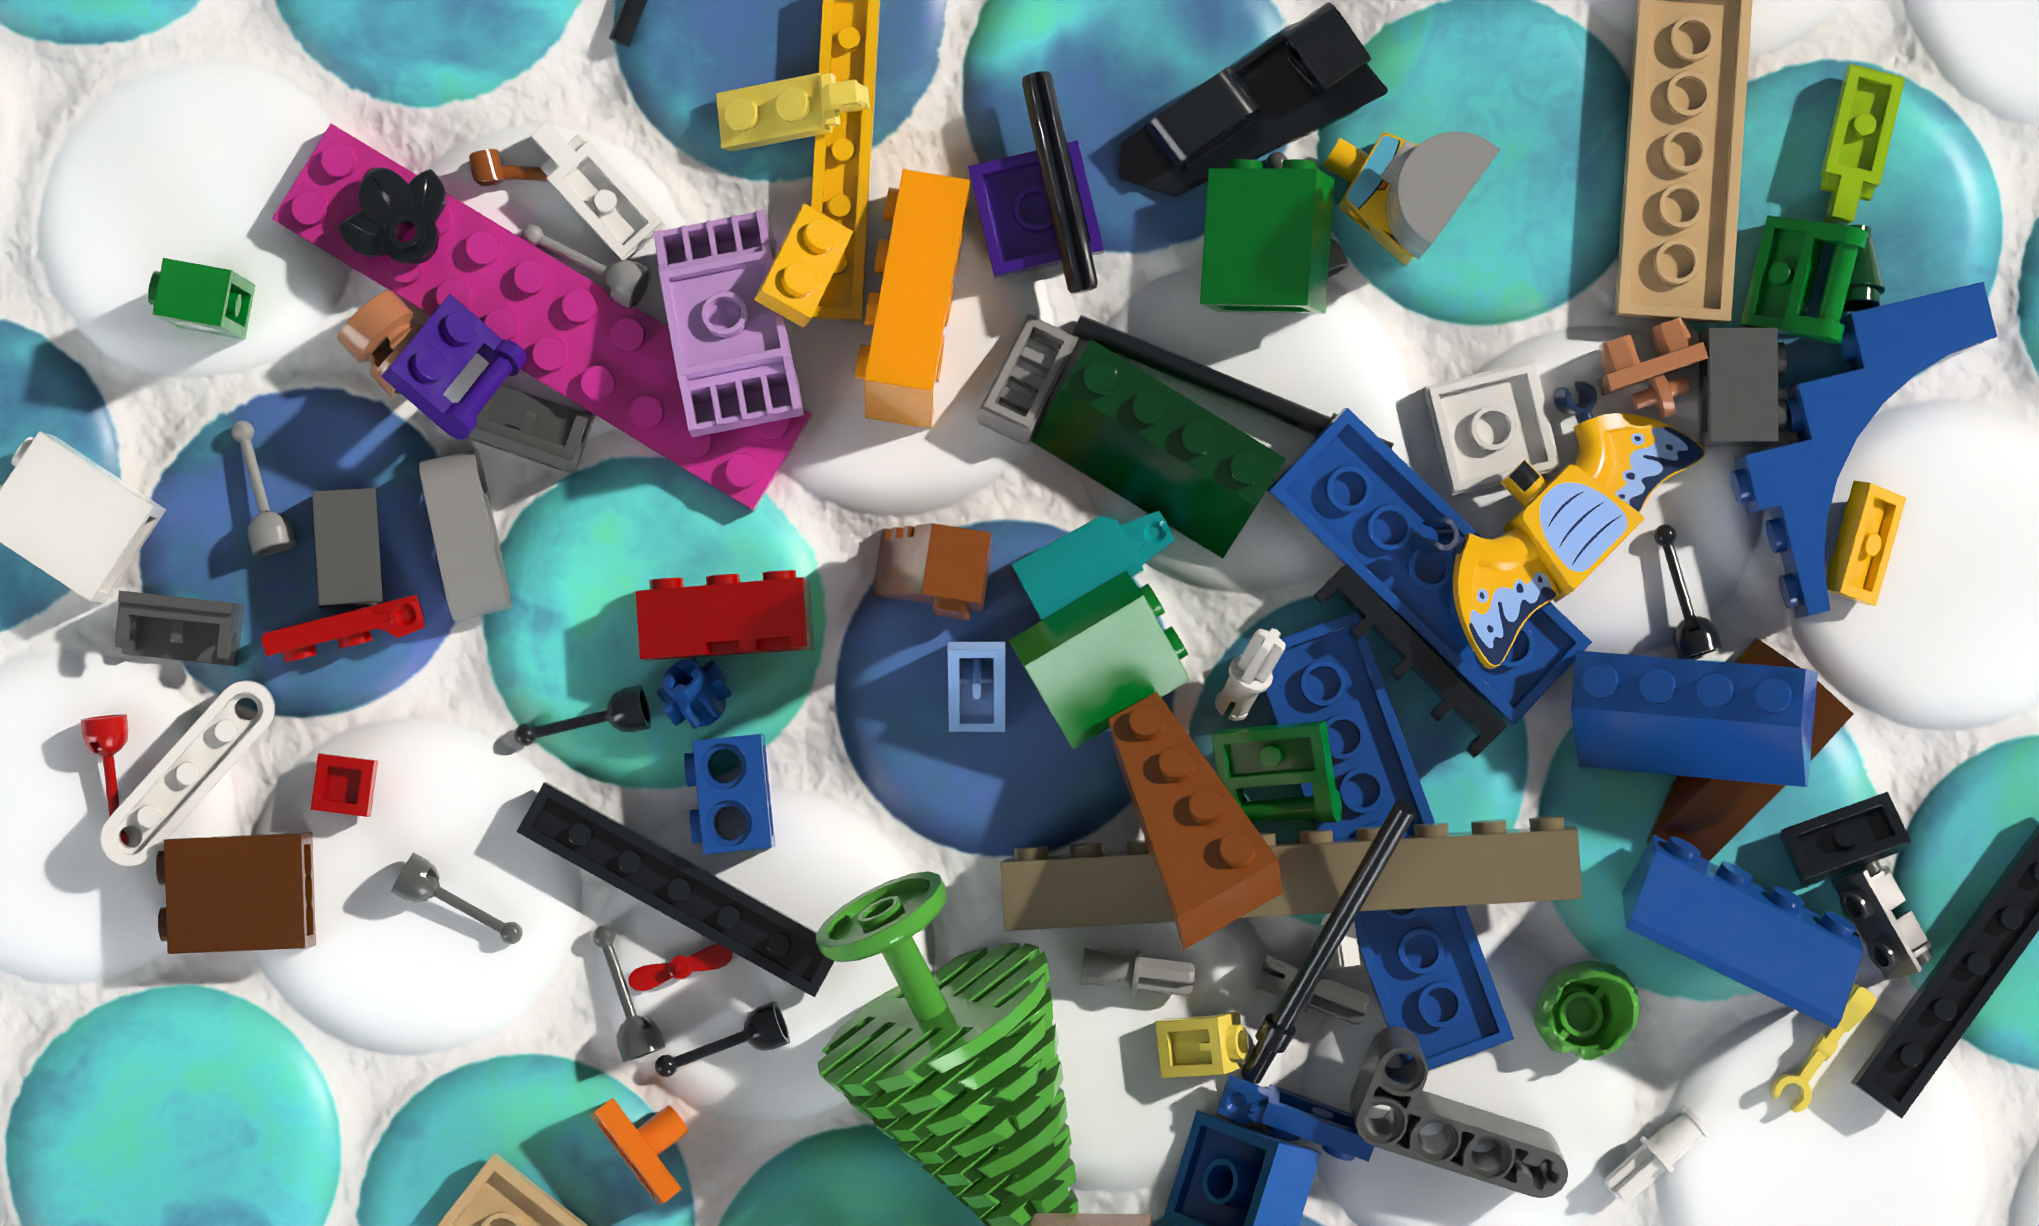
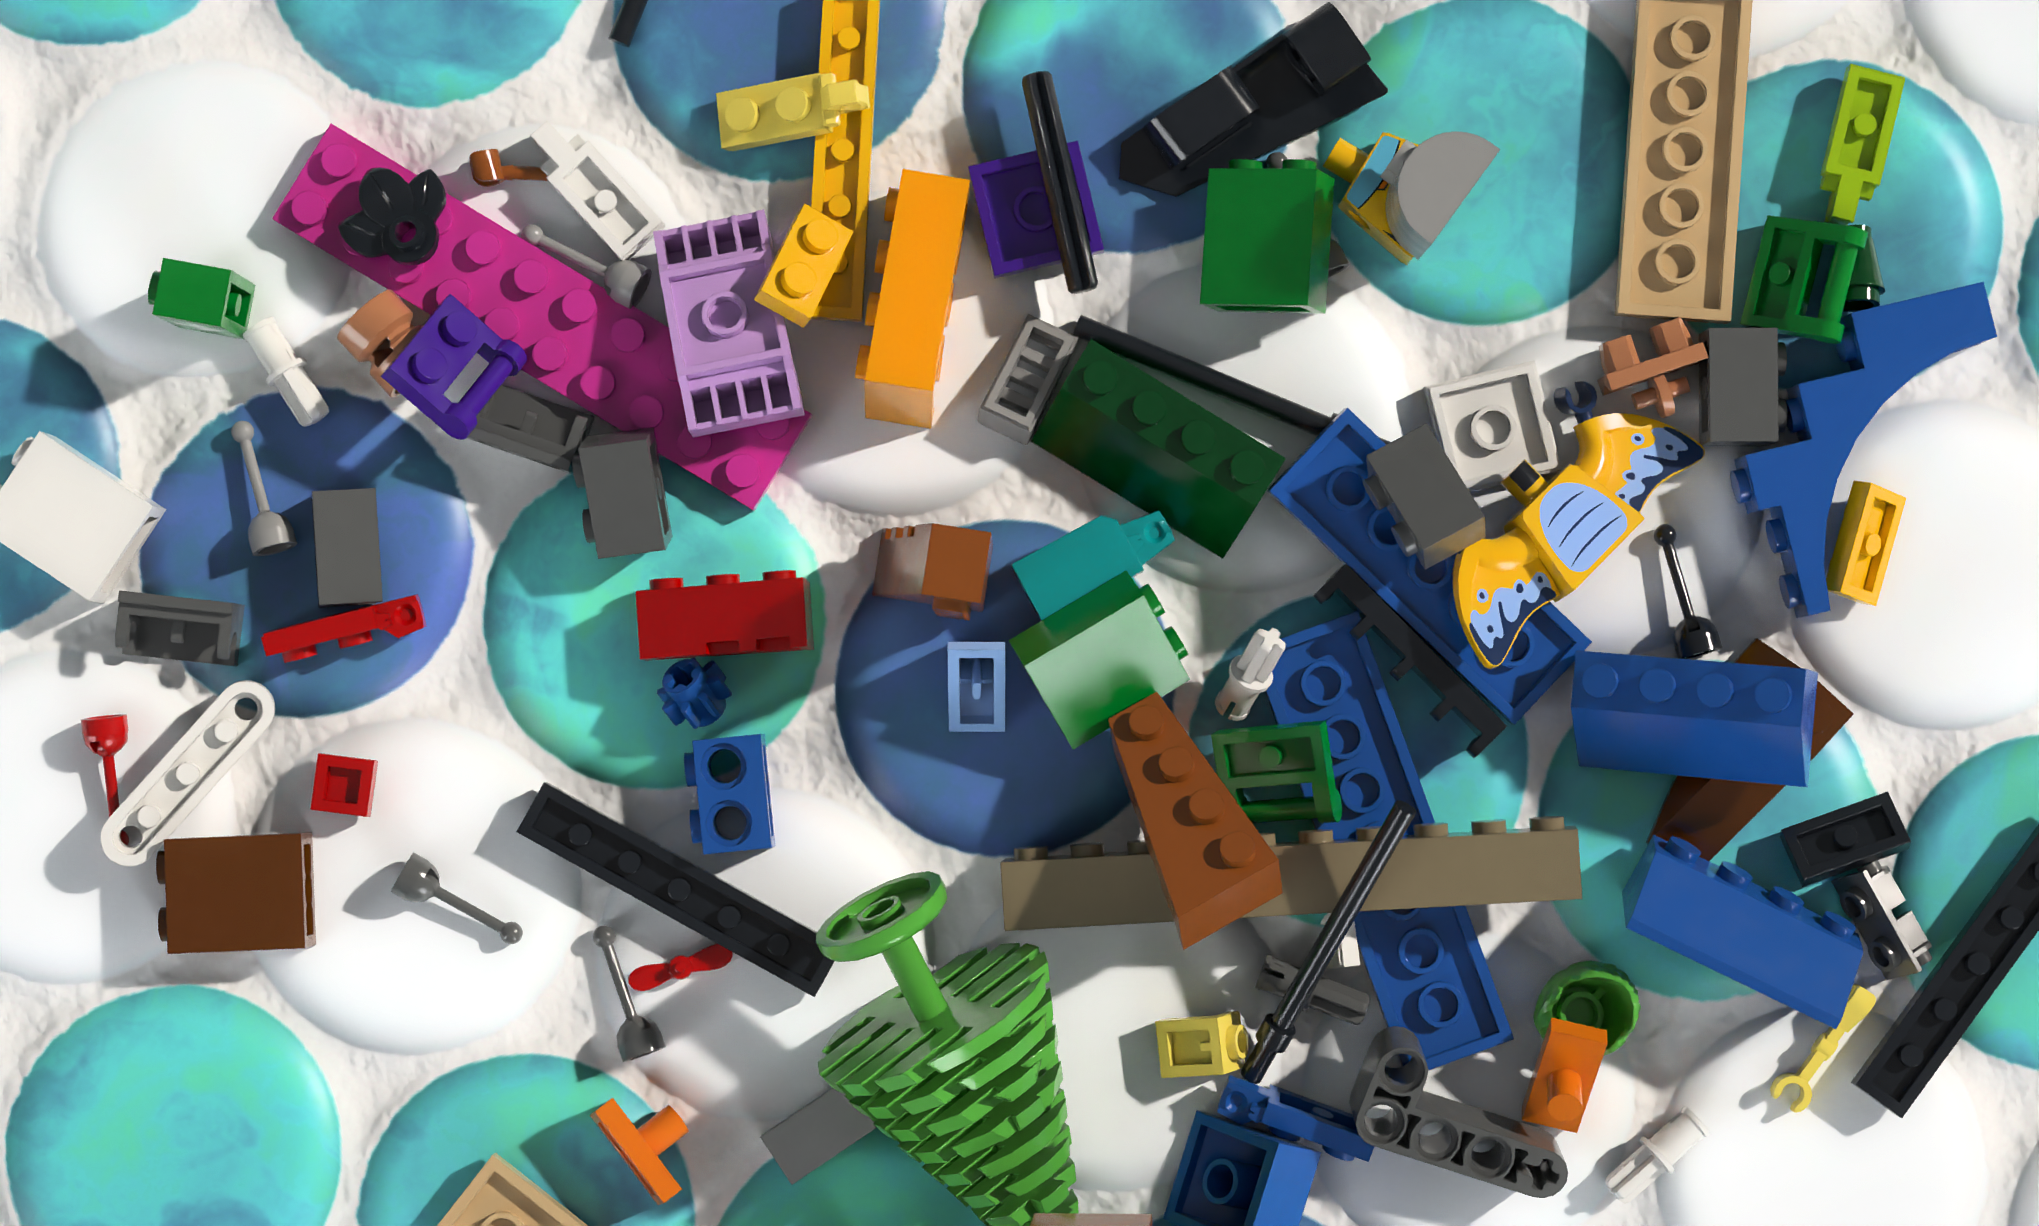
(286, 372): none -> white axle
(465, 535): light grey beam -> none
(623, 493): none -> dark grey brick
(626, 711): black hinge -> none
(763, 1030): black hinge -> none
(816, 1134): none -> light grey tile
(1137, 973): light grey axle -> none
(1424, 497): none -> dark grey brick
(1564, 1075): none -> orange tile

